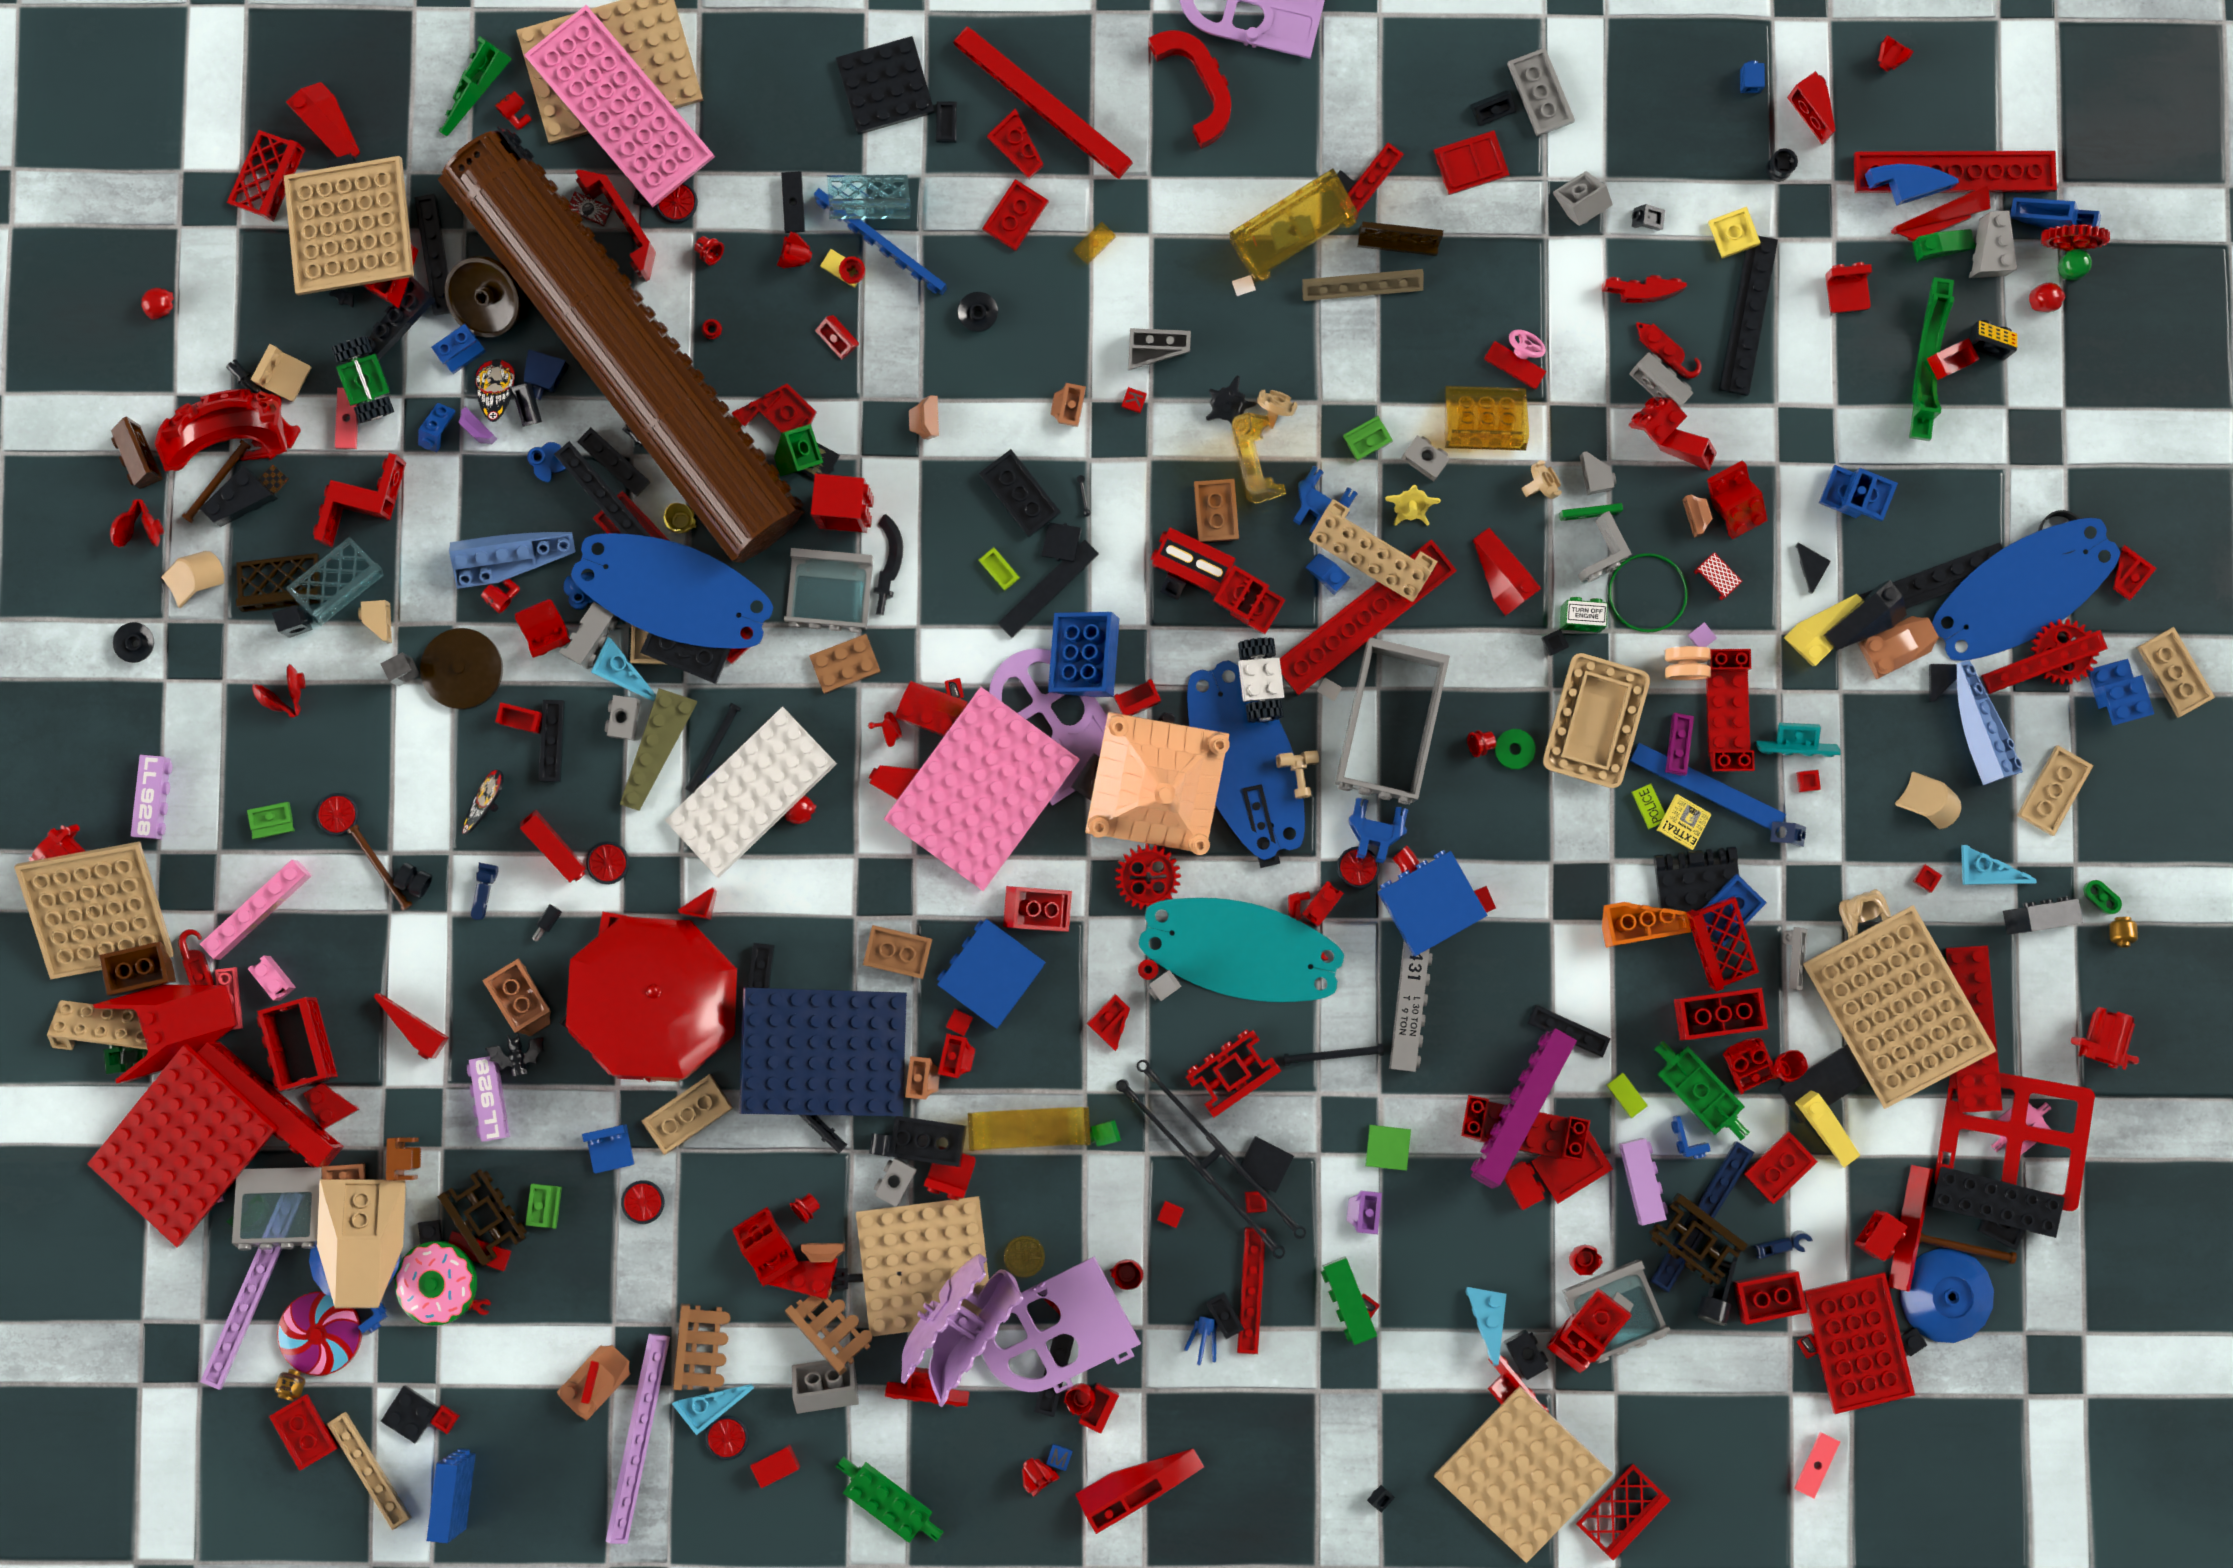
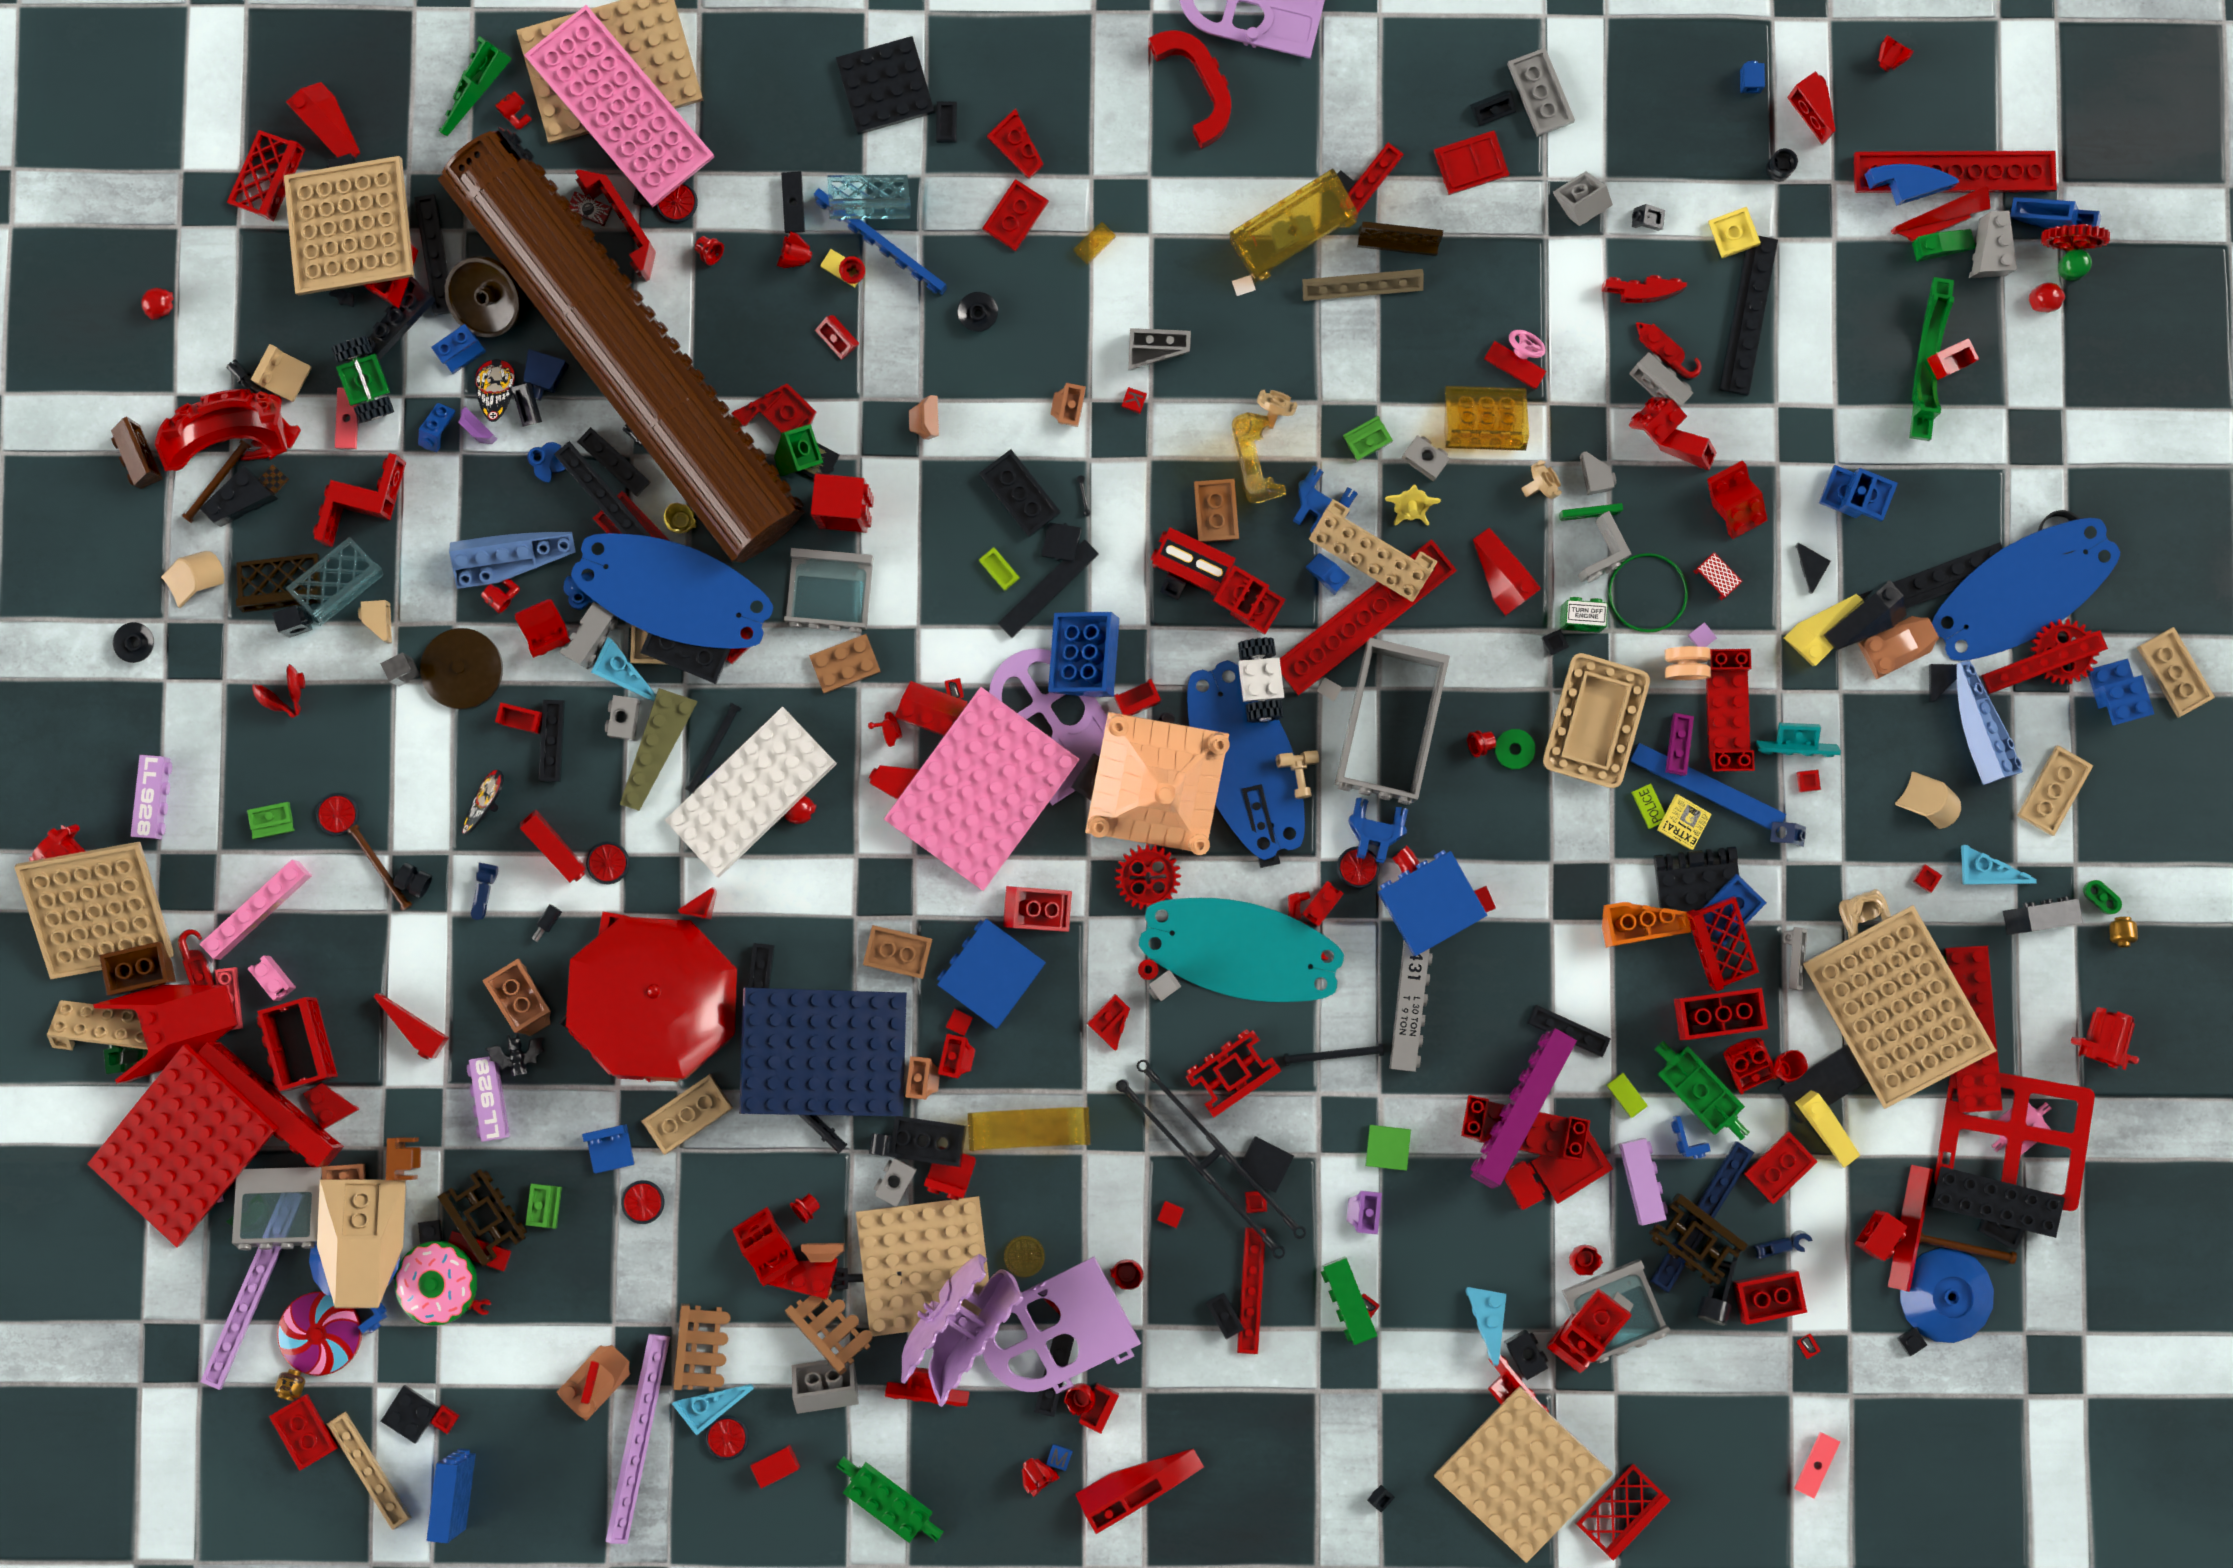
(123, 525): red animal -> none
(711, 323): red plate -> none
(893, 562): black sword -> none
(1043, 102): red beam -> none
(1105, 1133): green slope -> none
(1205, 1327): blue plant -> none
(1228, 402): black piece -> none
(1697, 513): nougat slope -> none
(1848, 287): red bracket -> none
(1859, 1342): red plate -> none
(1993, 340): black slope -> none
(2131, 573): red wing -> none

